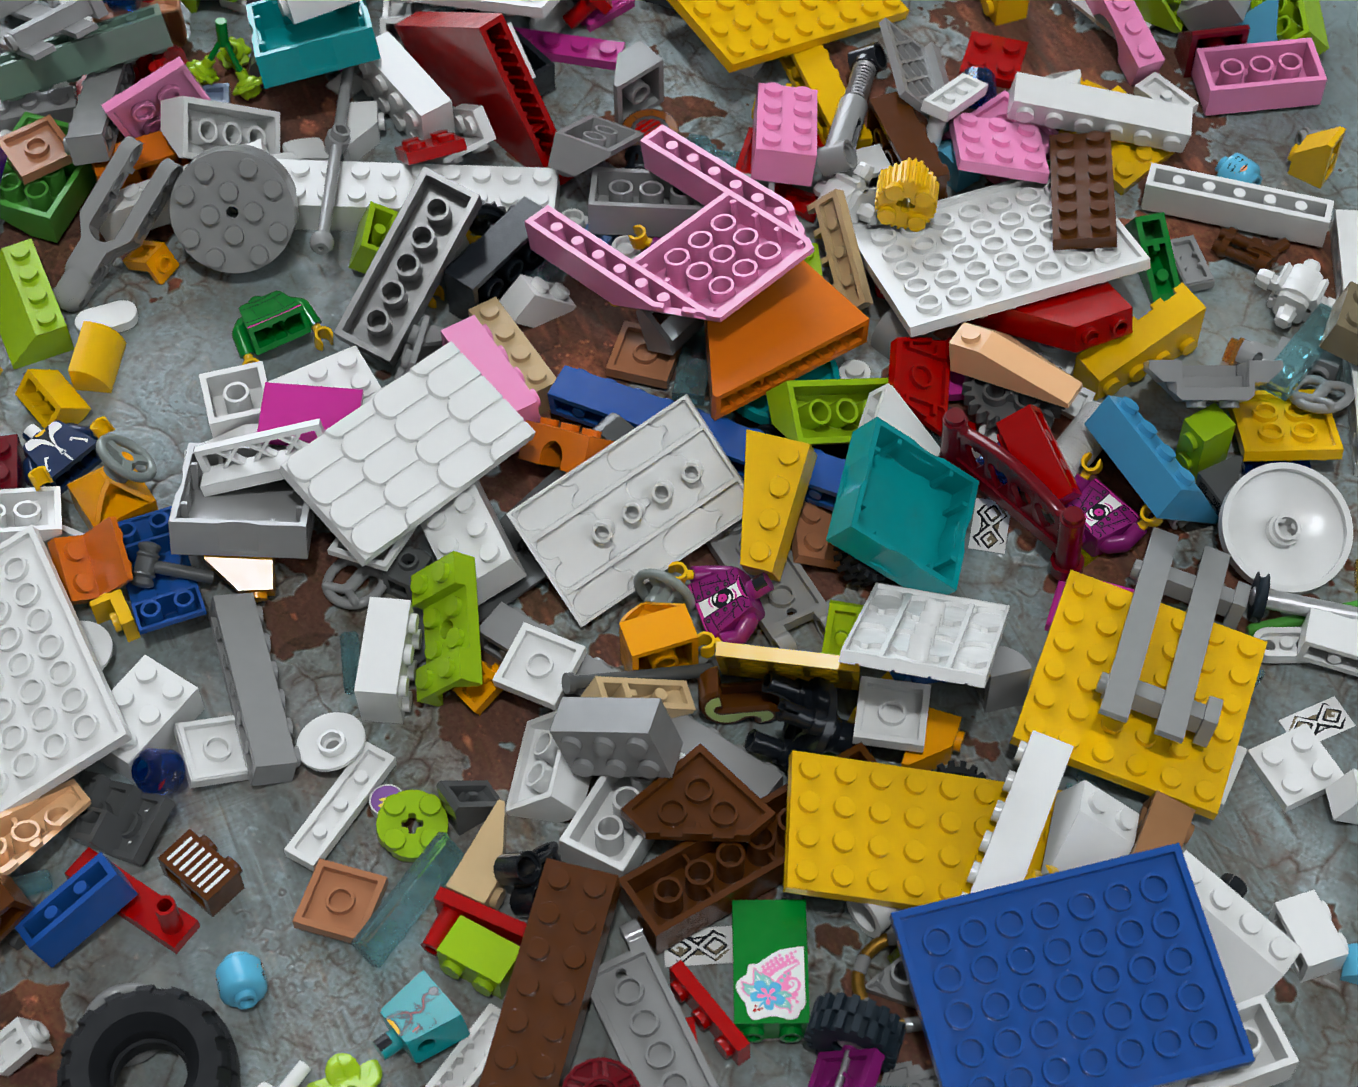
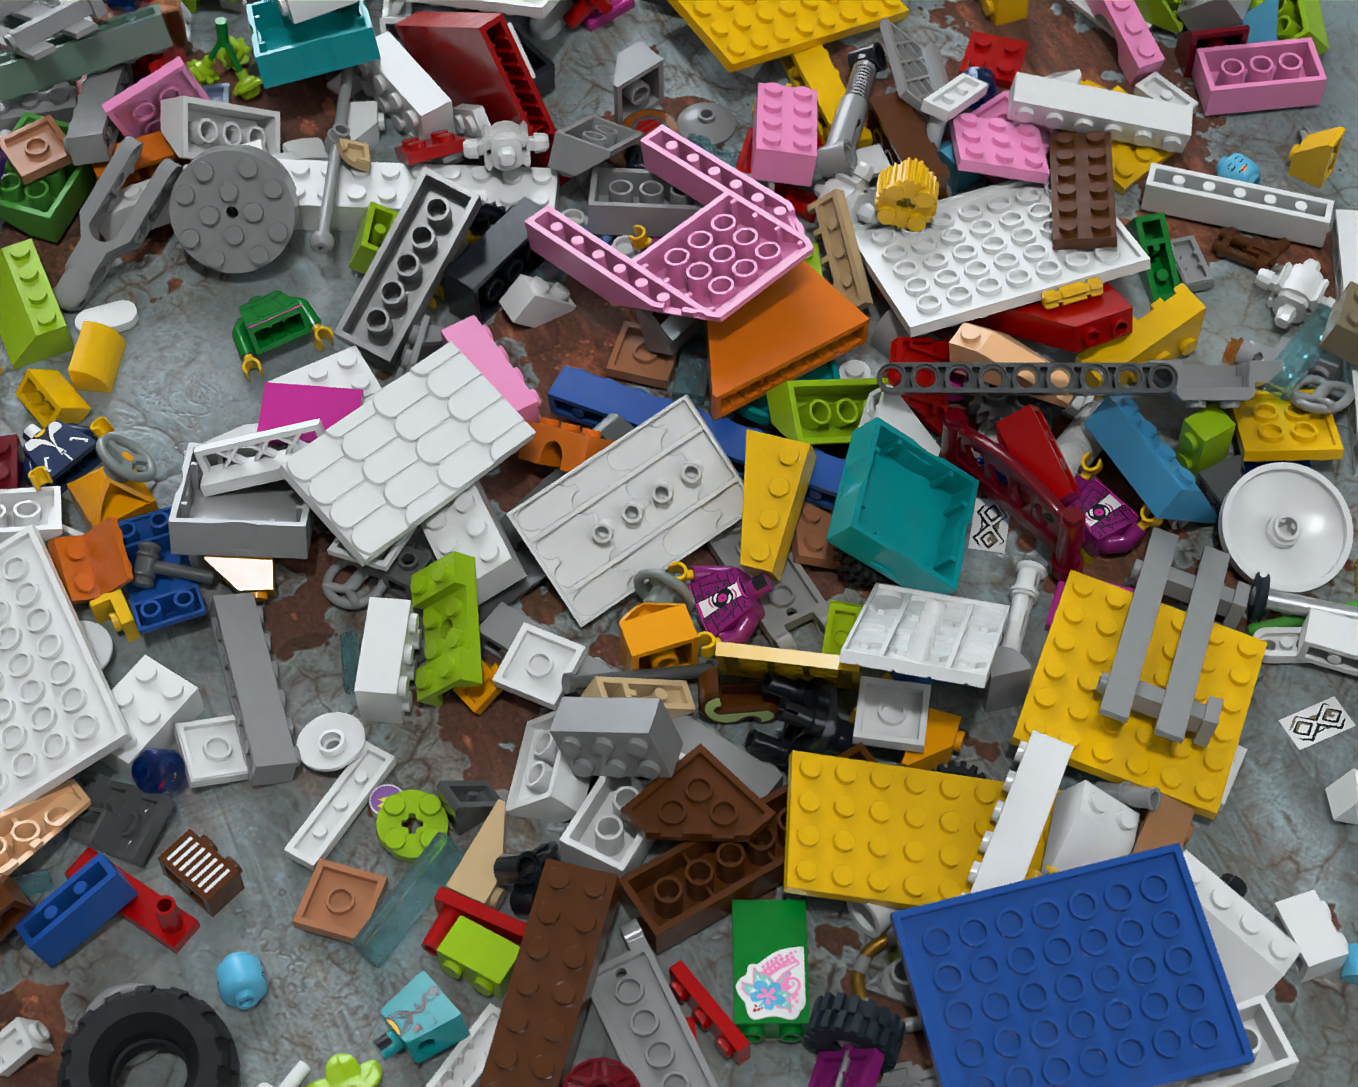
(152, 258): light orange bracket -> none
(233, 396): white brick -> none
(355, 154): none -> tan tile
(506, 145): none -> white piece
(518, 348): tan brick -> none
(575, 49): dark pink plate -> none
(704, 947): white sticker -> none
(707, 120): none -> light grey dish
(1023, 596): none -> white pin
(1041, 371): none -> dark grey beam
(1072, 293): none -> yellow axle
(1132, 795): none -> light grey axle
(1294, 767): white plate -> none

